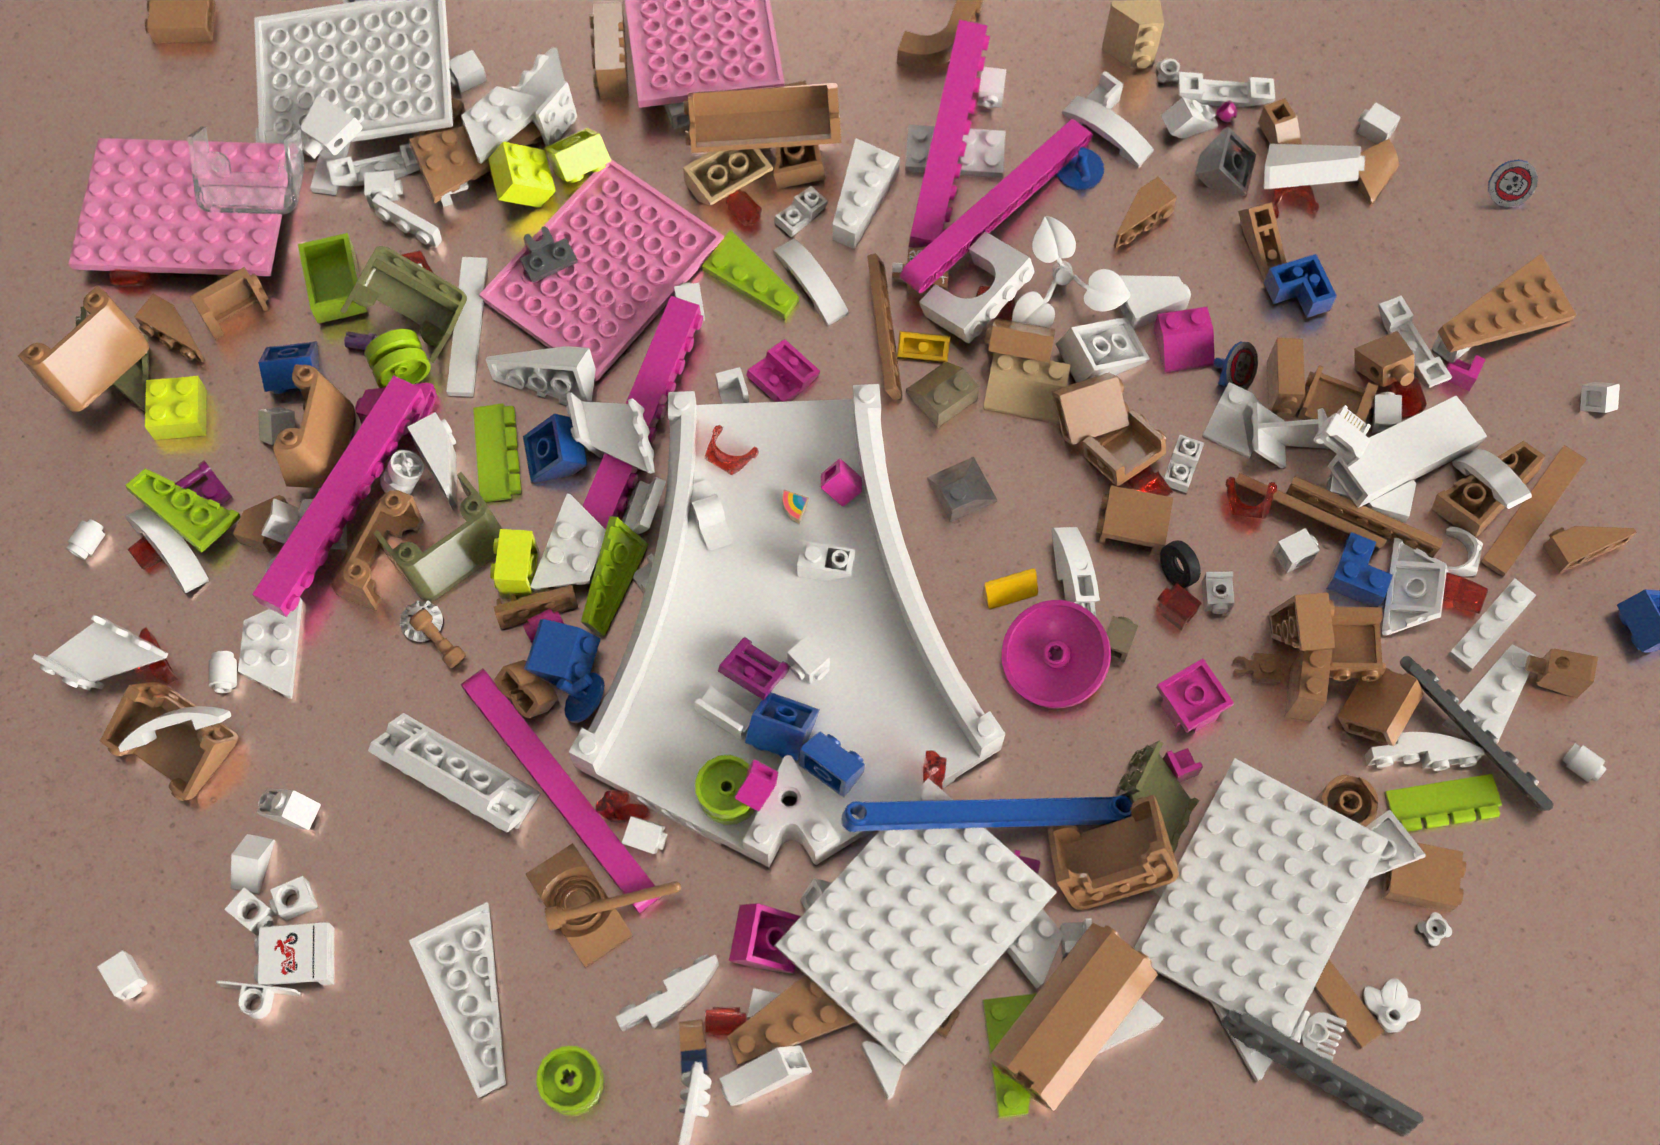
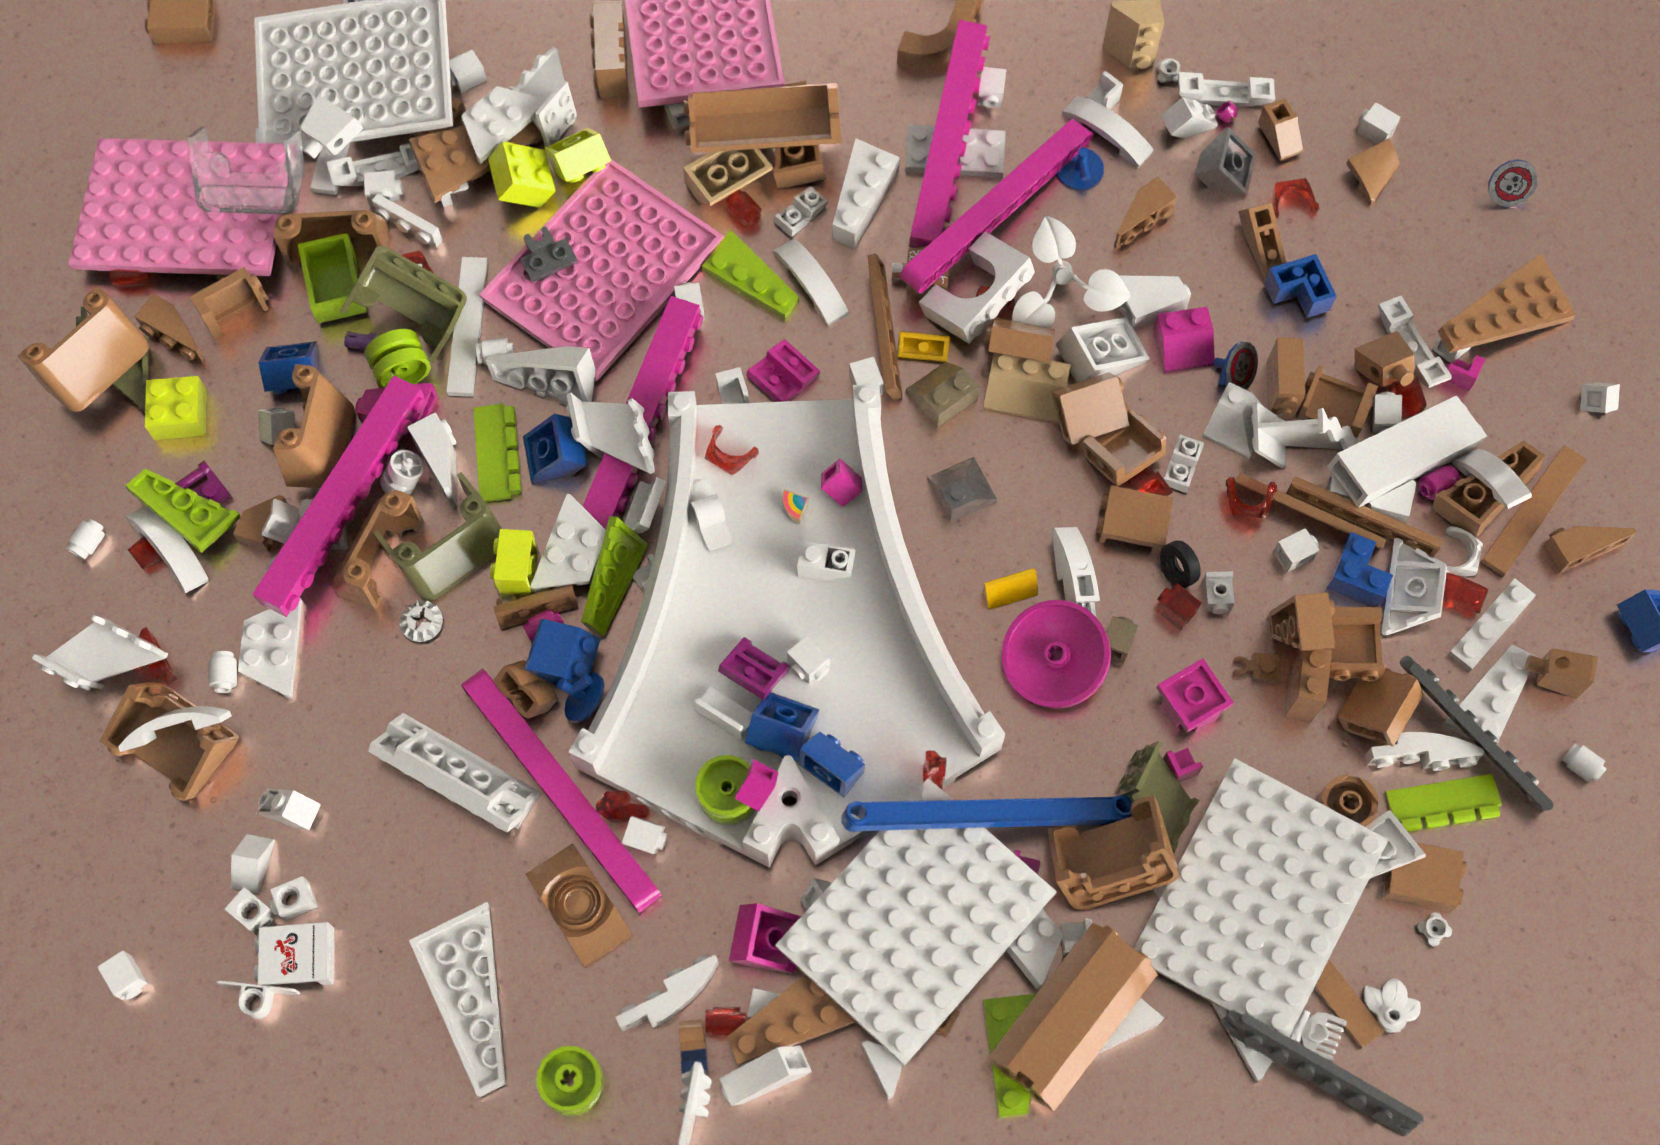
(304, 227): none -> medium nougat windscreen
(423, 622): medium nougat piece -> none
(491, 348): none -> white brick
(558, 916): medium nougat piece -> none
(865, 372): none -> white brick
(1311, 164): white slope -> none
(1344, 435): white piece -> none
(1438, 480): none -> dark pink brick

